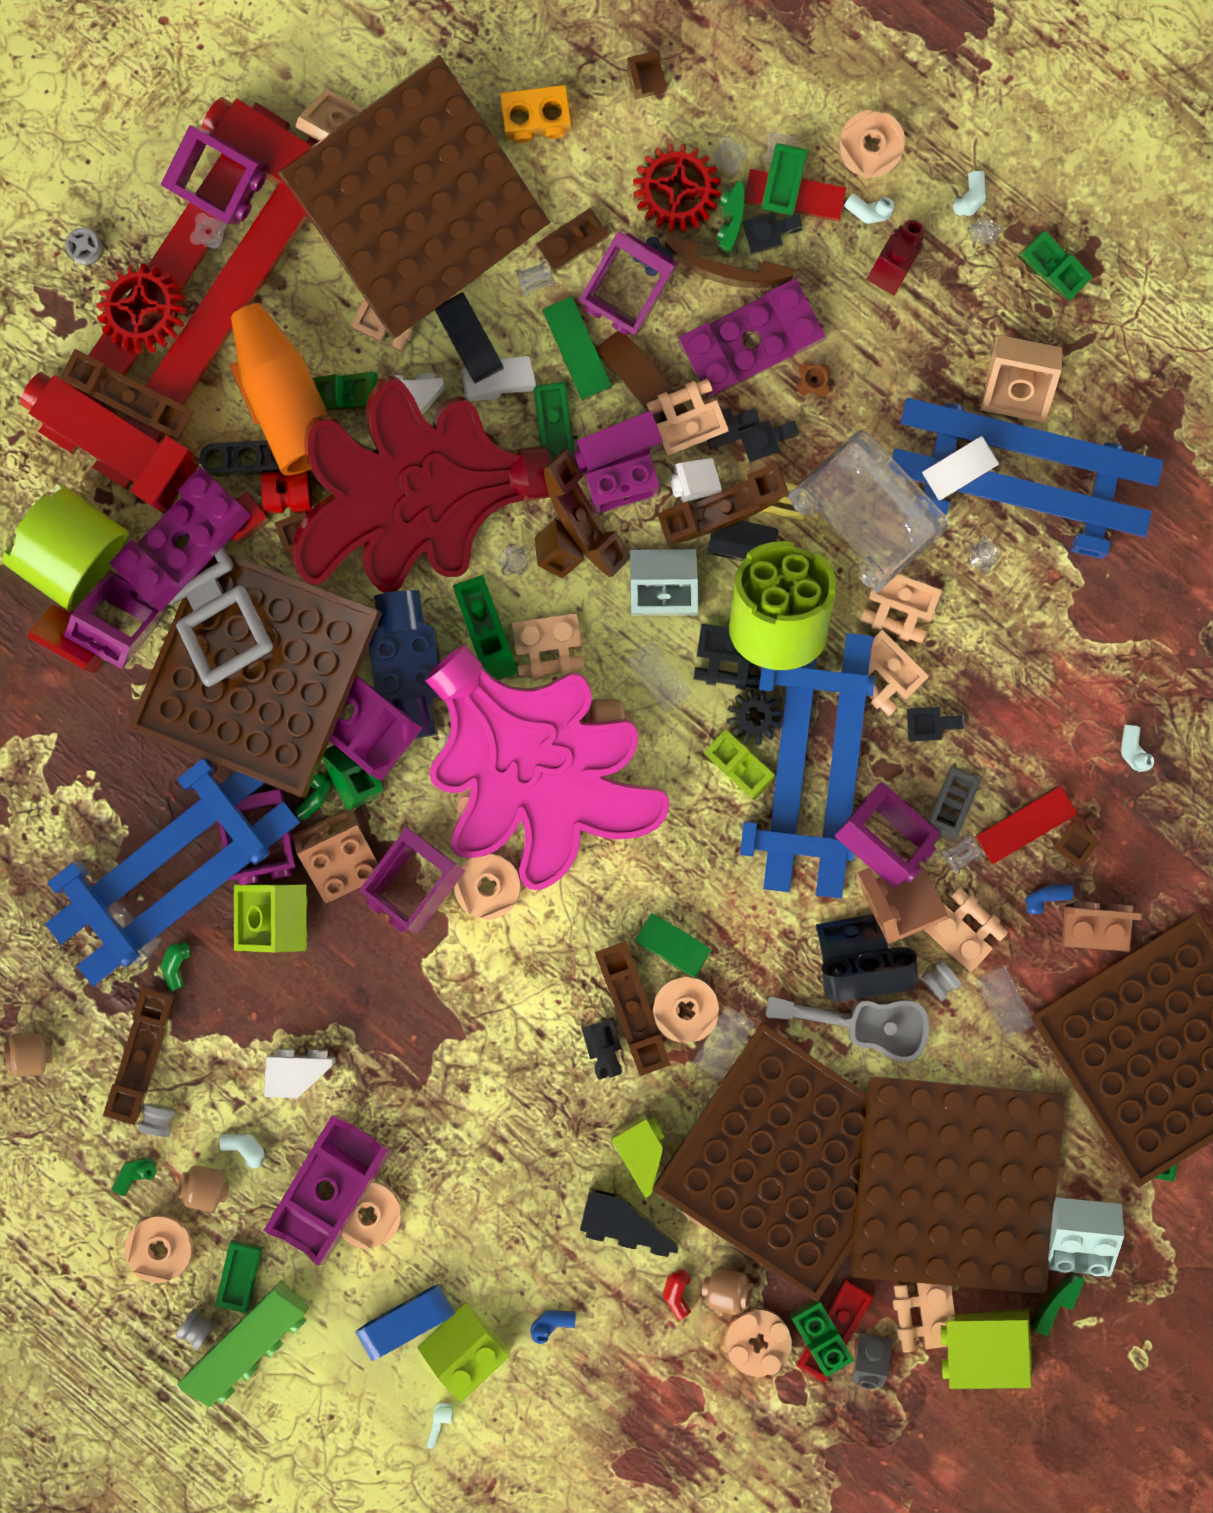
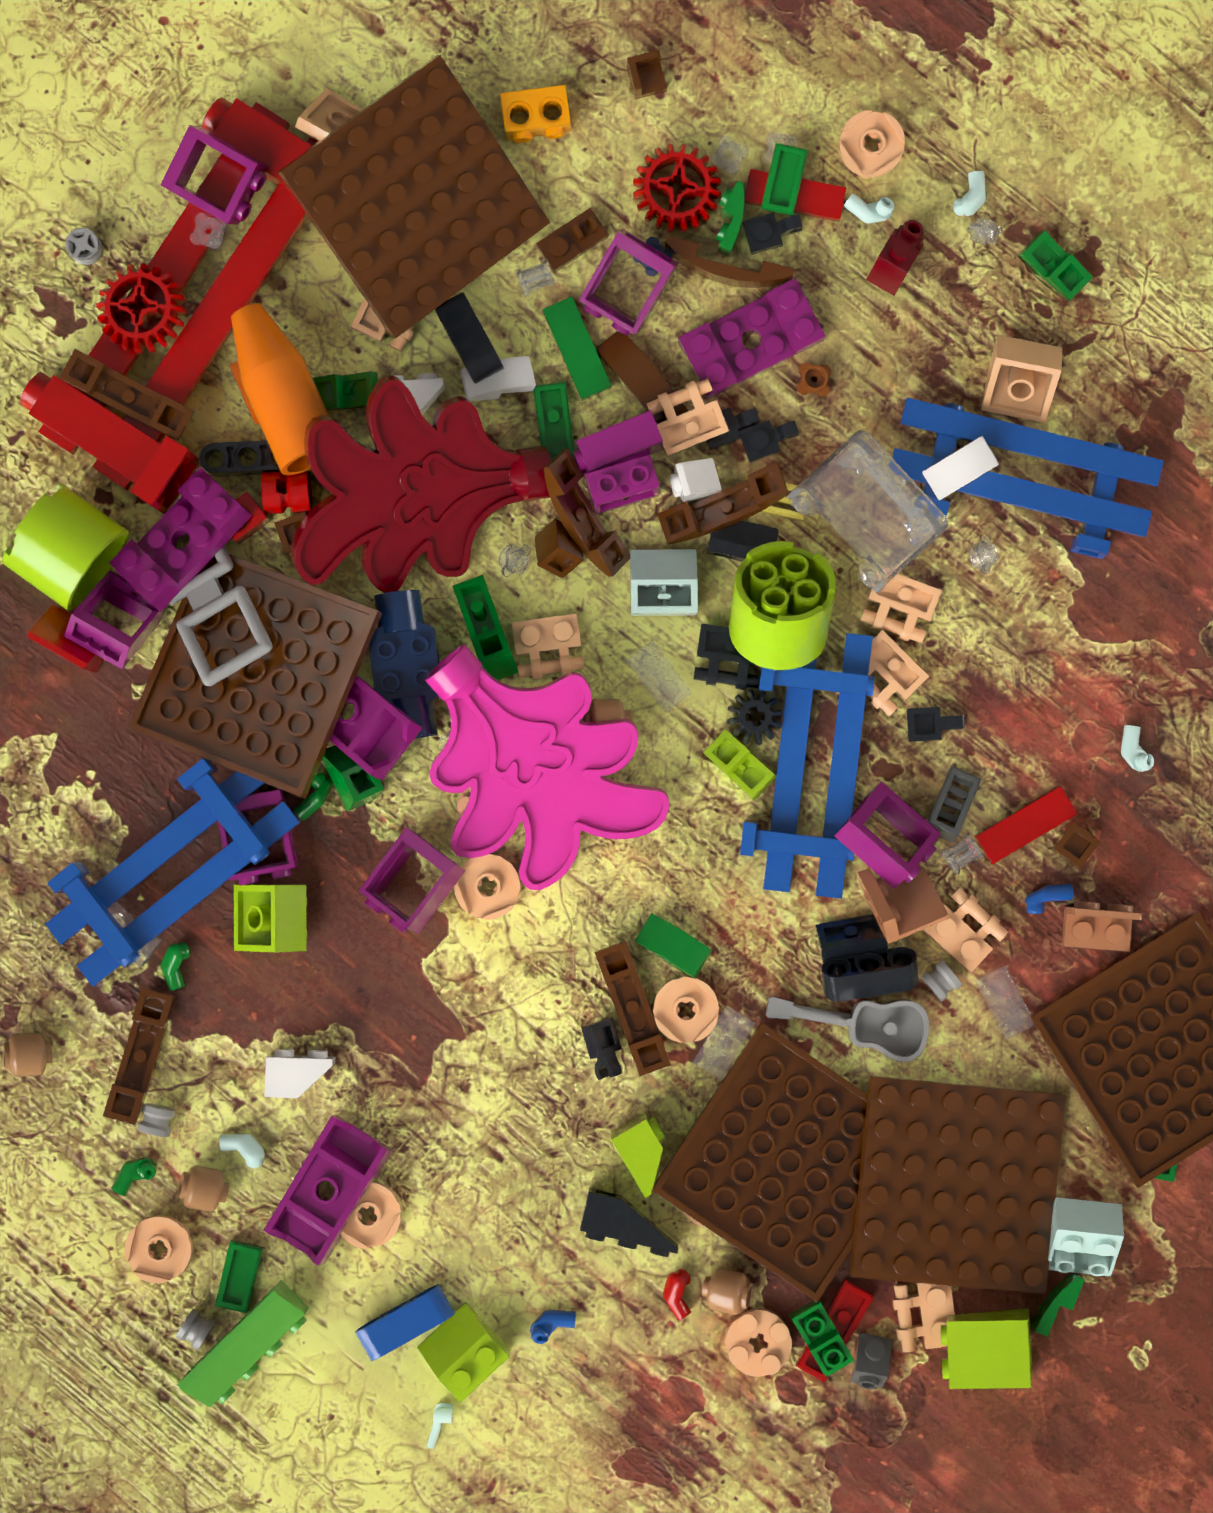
(335, 855): nougat bracket -> none

